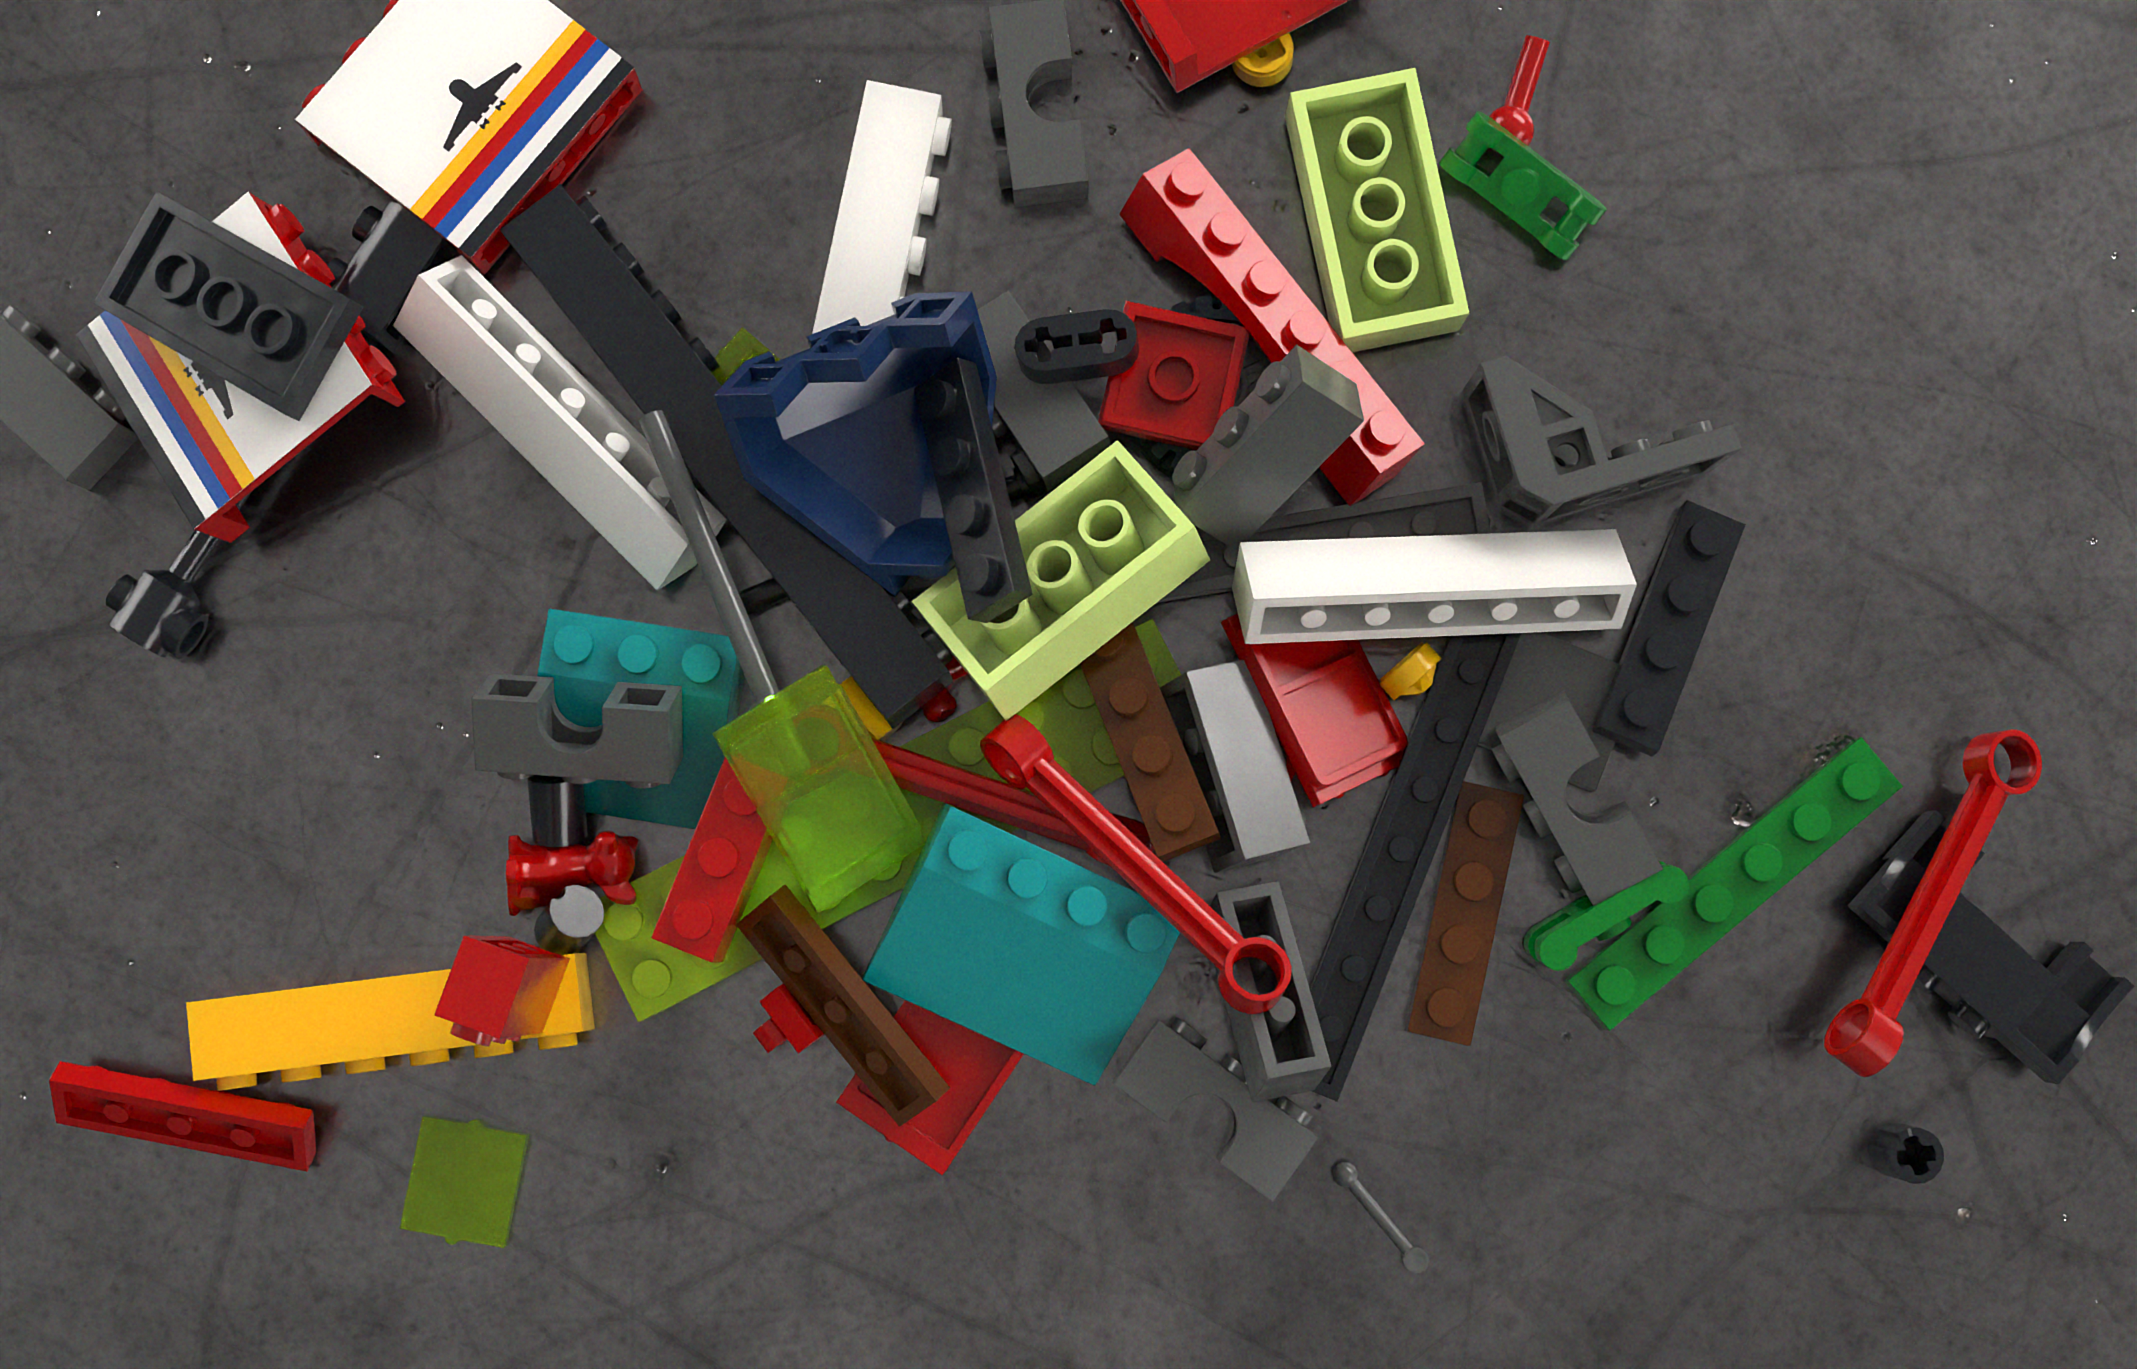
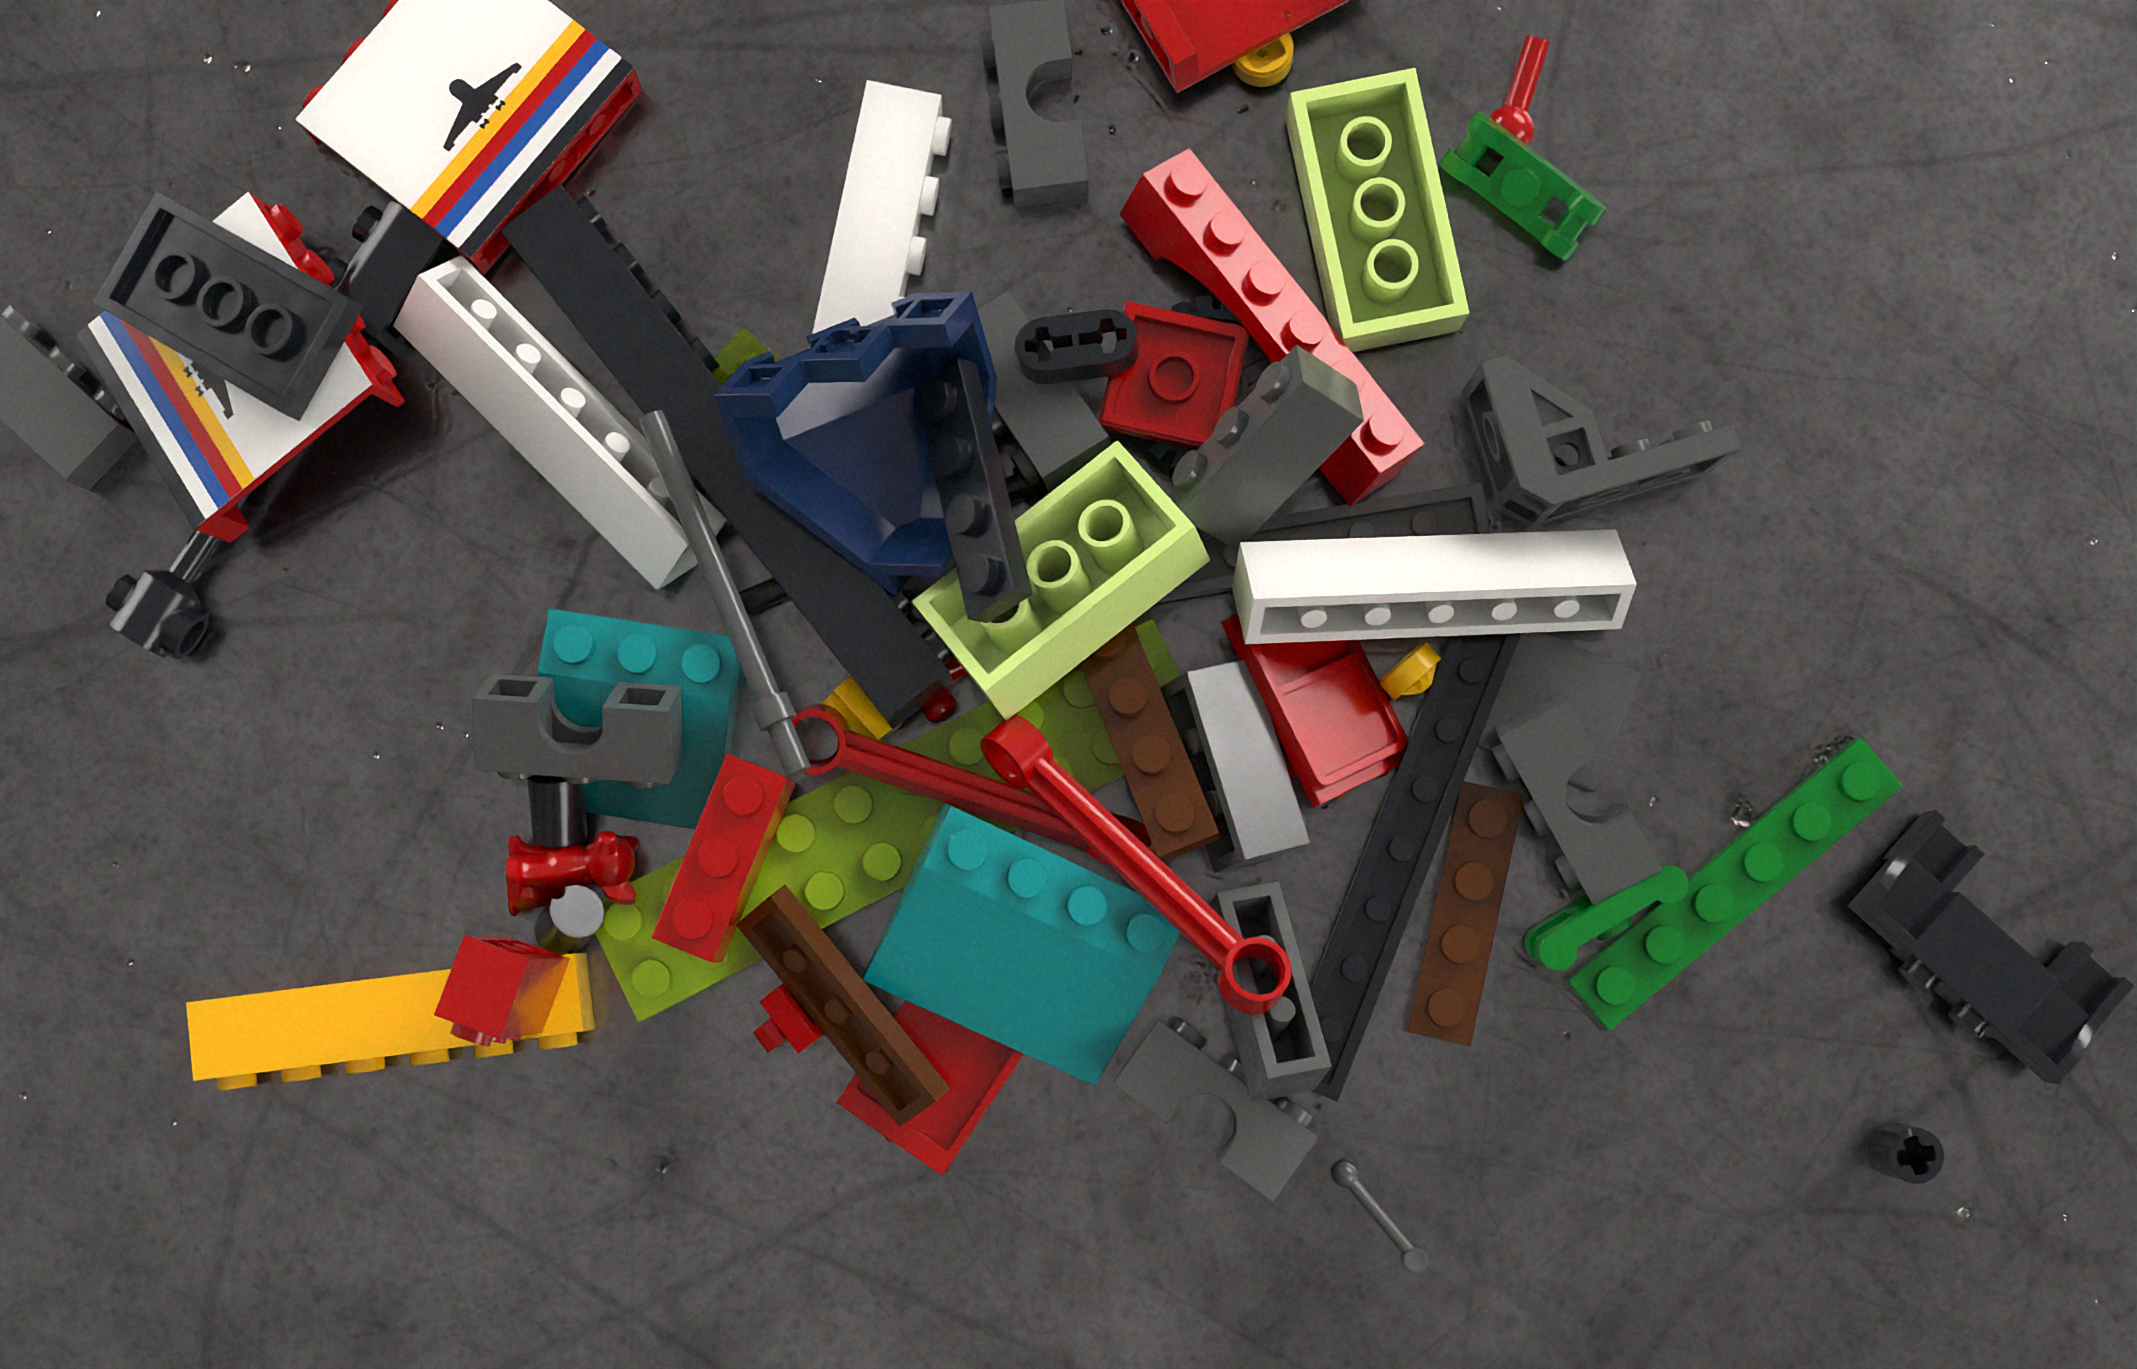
(183, 1116): red plate -> none
(464, 1181): clear neon green piece -> none
(820, 787): clear neon green piece -> none
(1669, 628): black plate -> none
(1866, 1030): red piece -> none

